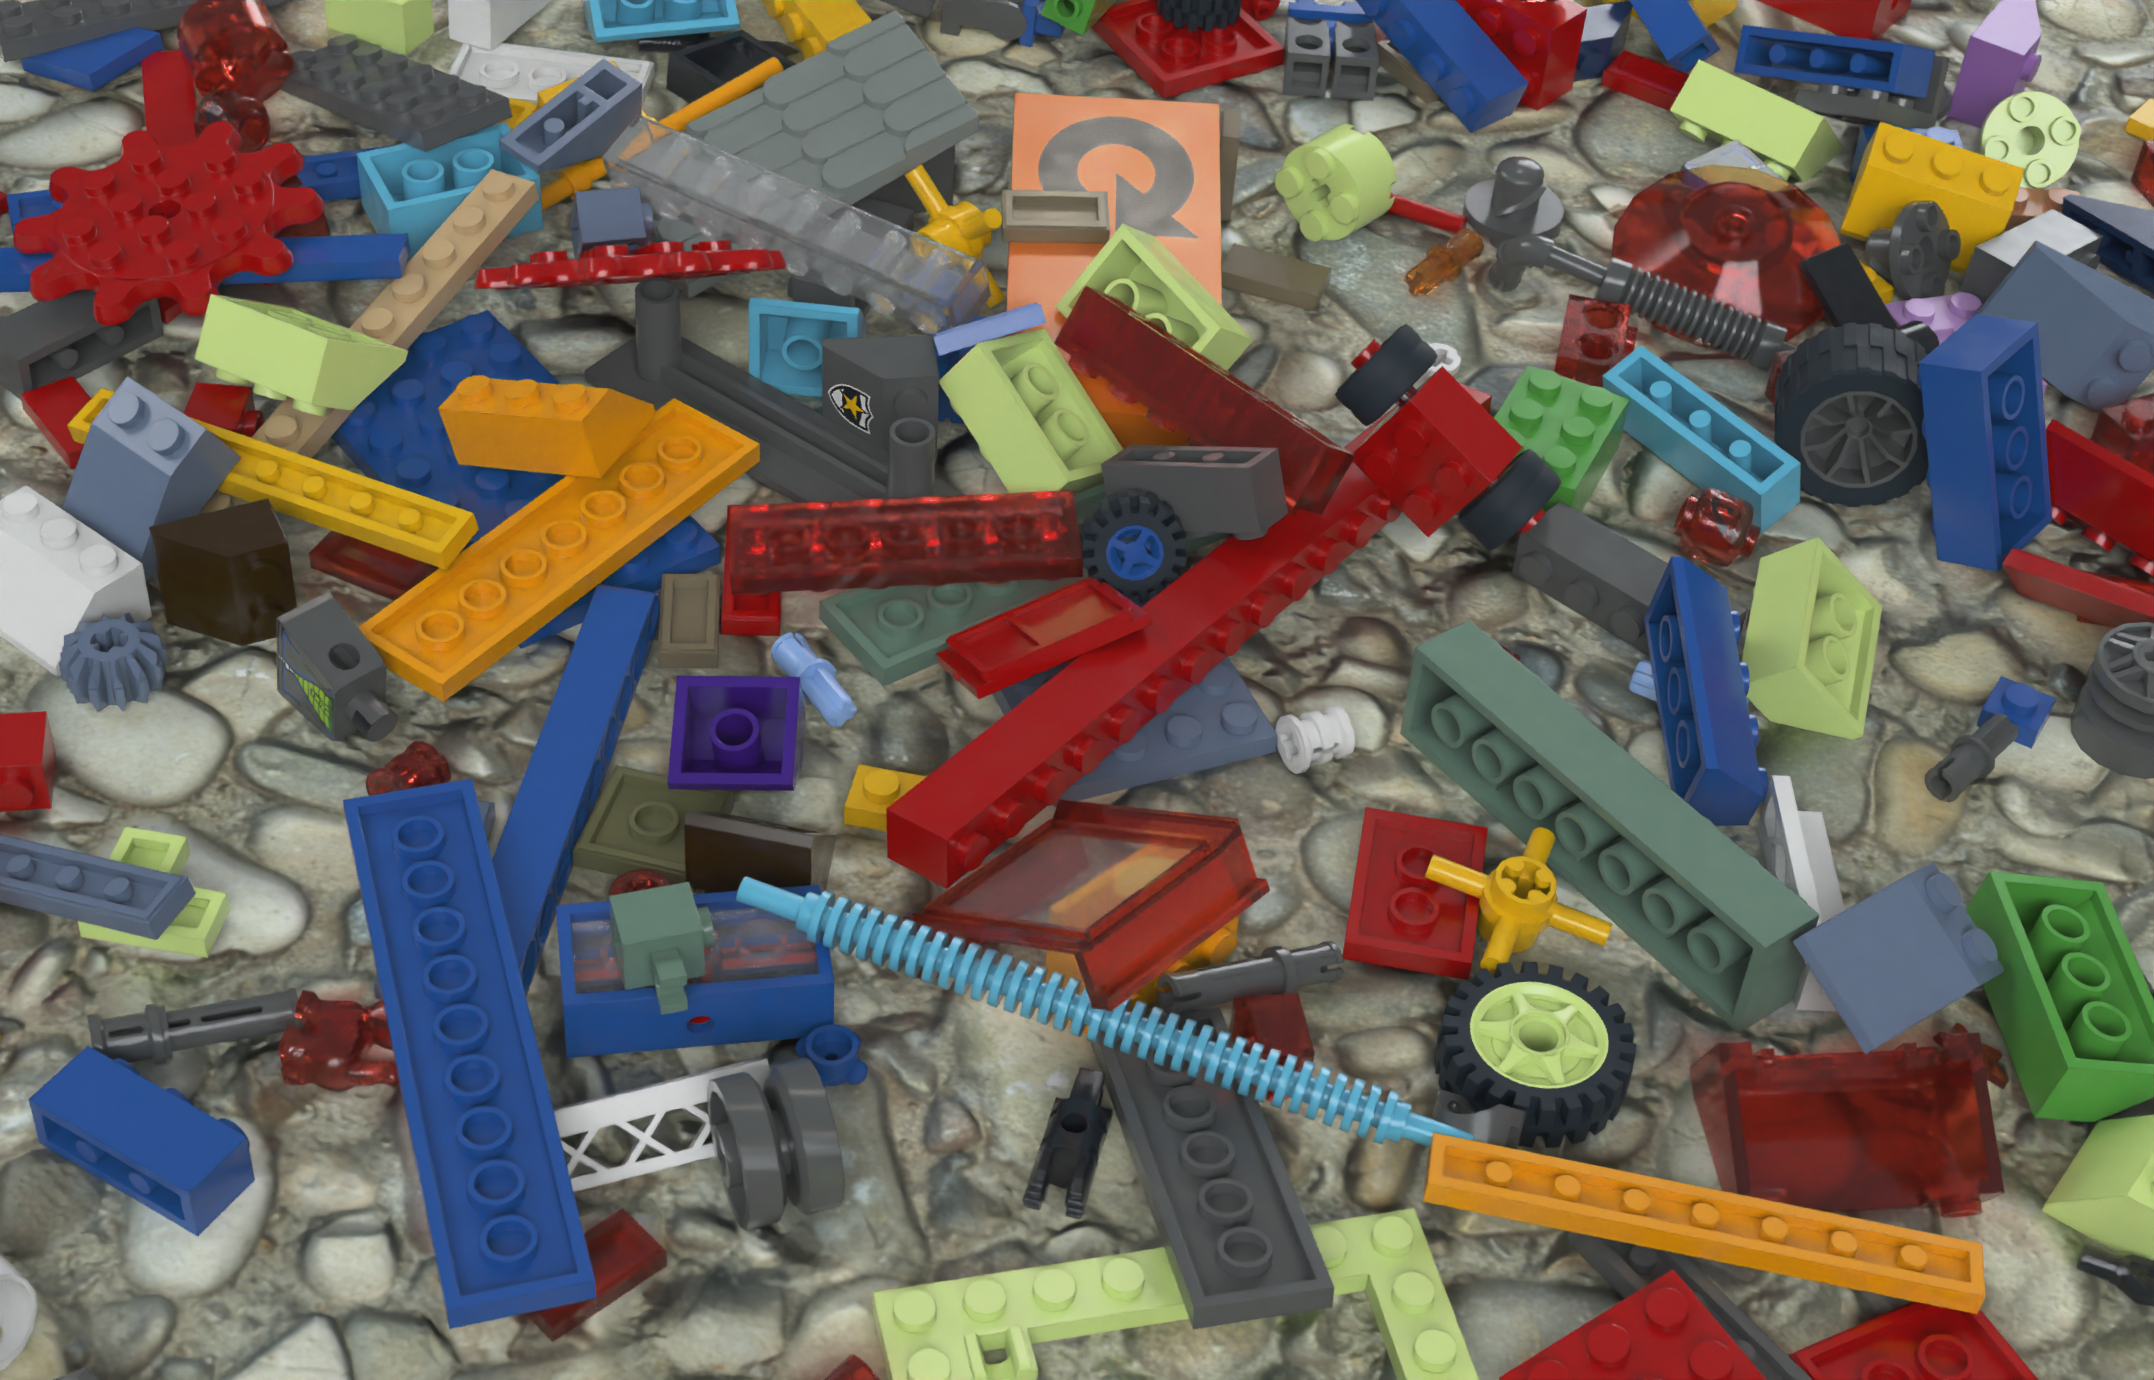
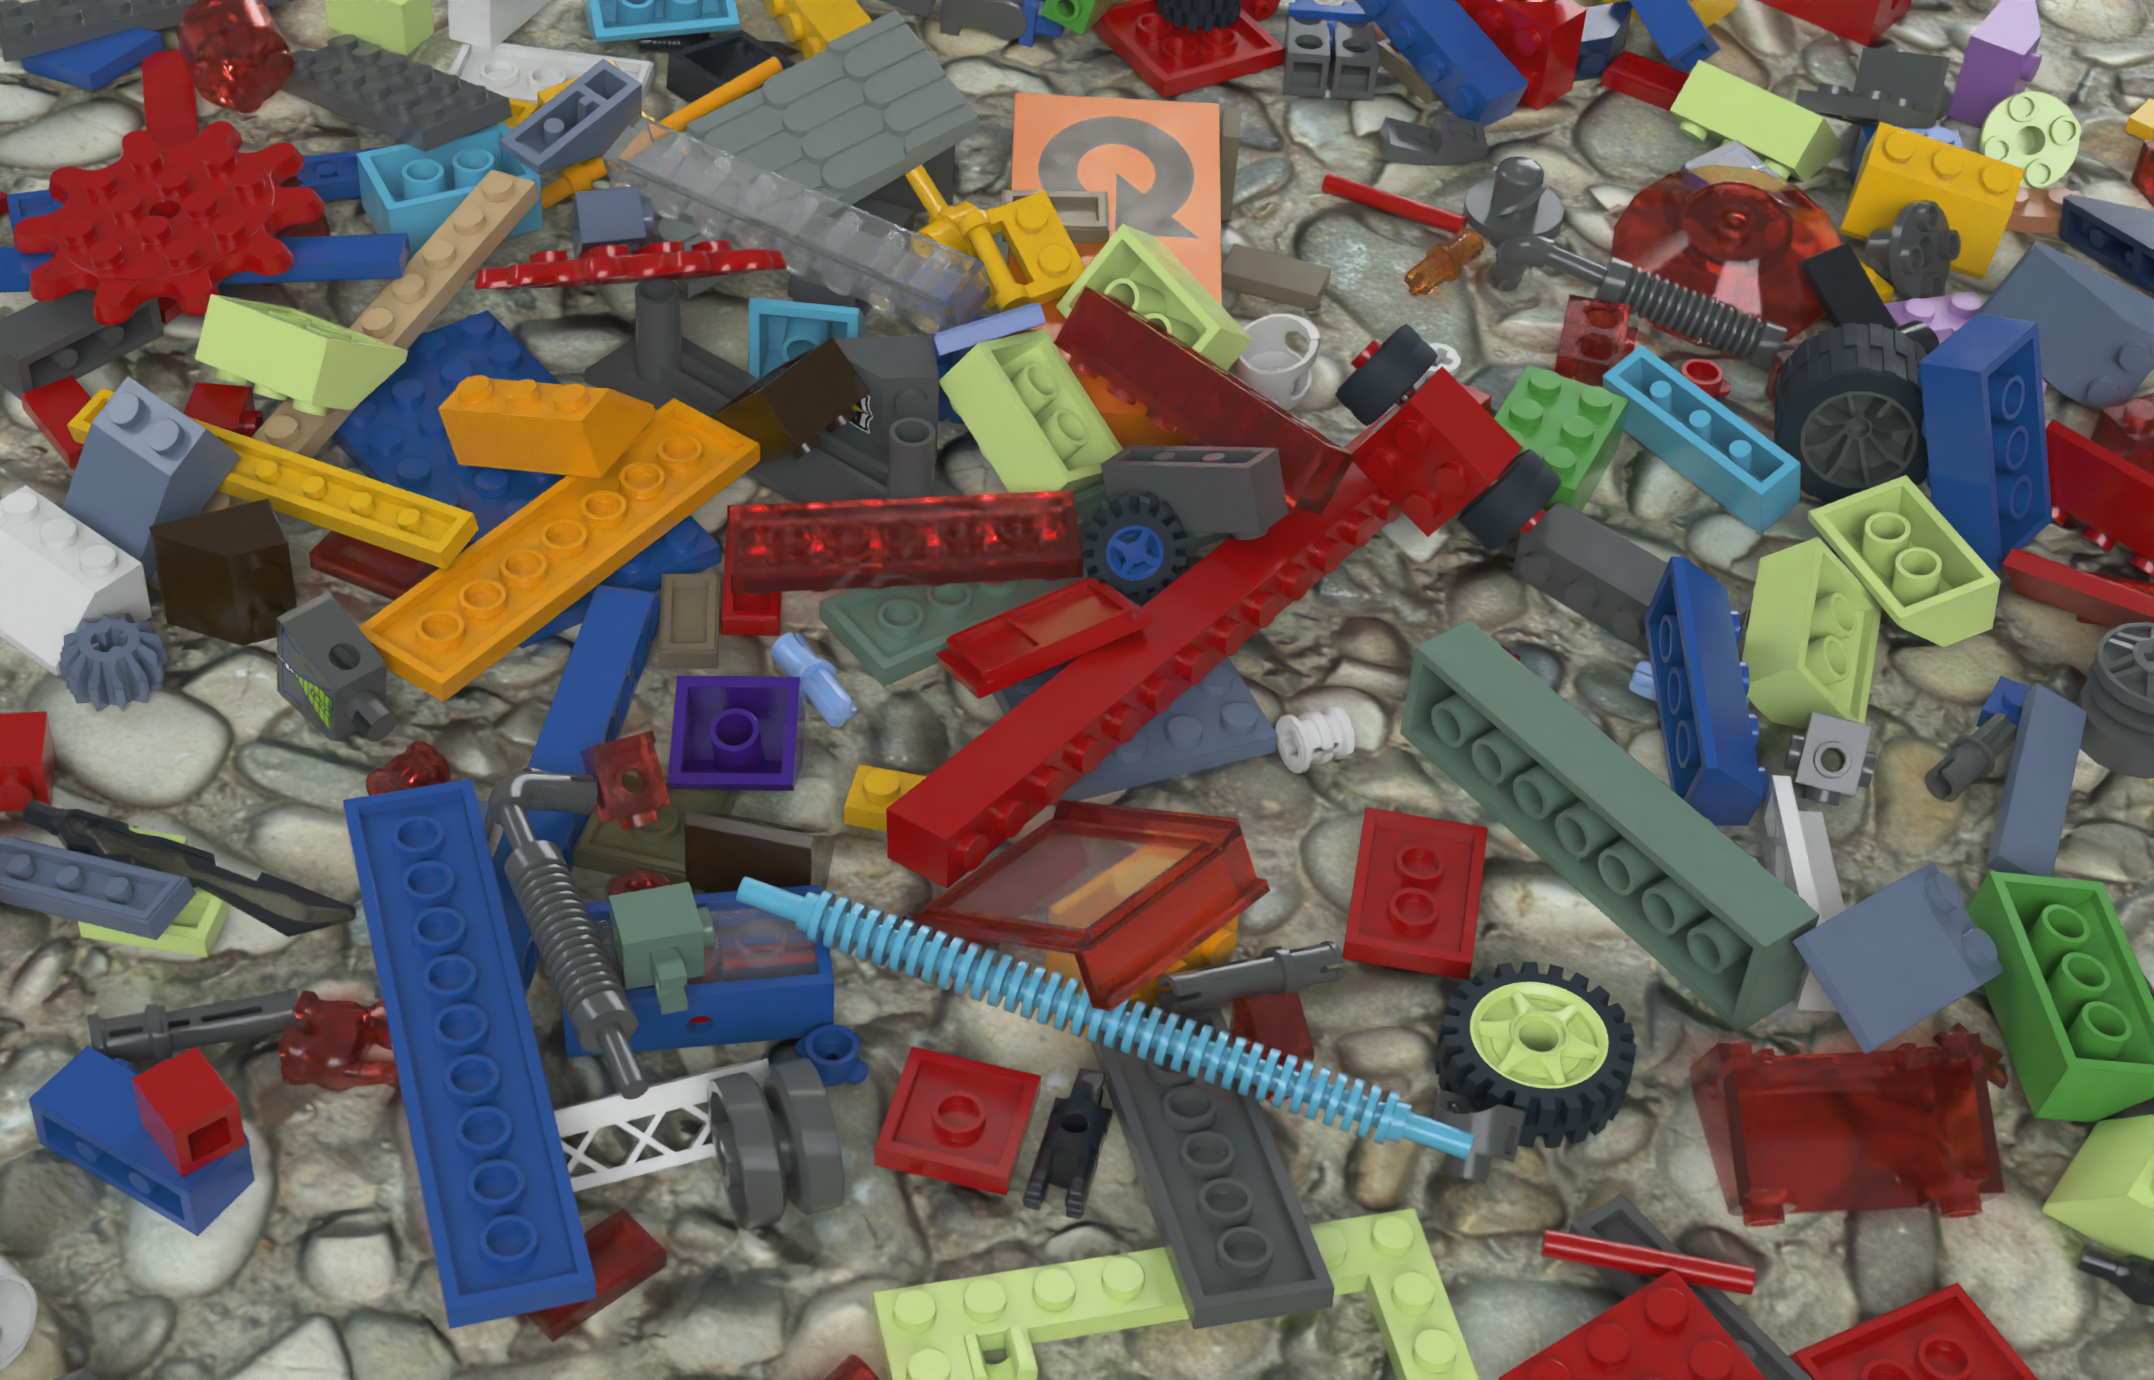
(189, 1111): none -> red brick
(238, 109): clear red head -> none
(269, 899): none -> black sword
(561, 921): none -> dark grey piece
(608, 765): none -> clear red brick
(796, 402): none -> dark brown slope
(958, 1120): none -> red plate
(1037, 243): none -> yellow plate
(1272, 365): none -> white helmet
(1337, 183): yellowish green brick -> none
(1447, 142): none -> dark grey slope
(1518, 901): yellow bar -> none
(1647, 1261): none -> red bar
(1705, 1223): light orange plate -> none
(1706, 376): none -> red plate
(1716, 527): clear red head -> none
(1835, 61): blue brick -> none
(1845, 739): none -> brick
(1911, 561): none -> yellowish green slope
(1999, 255): brick -> none
(2037, 785): none -> sand blue tile

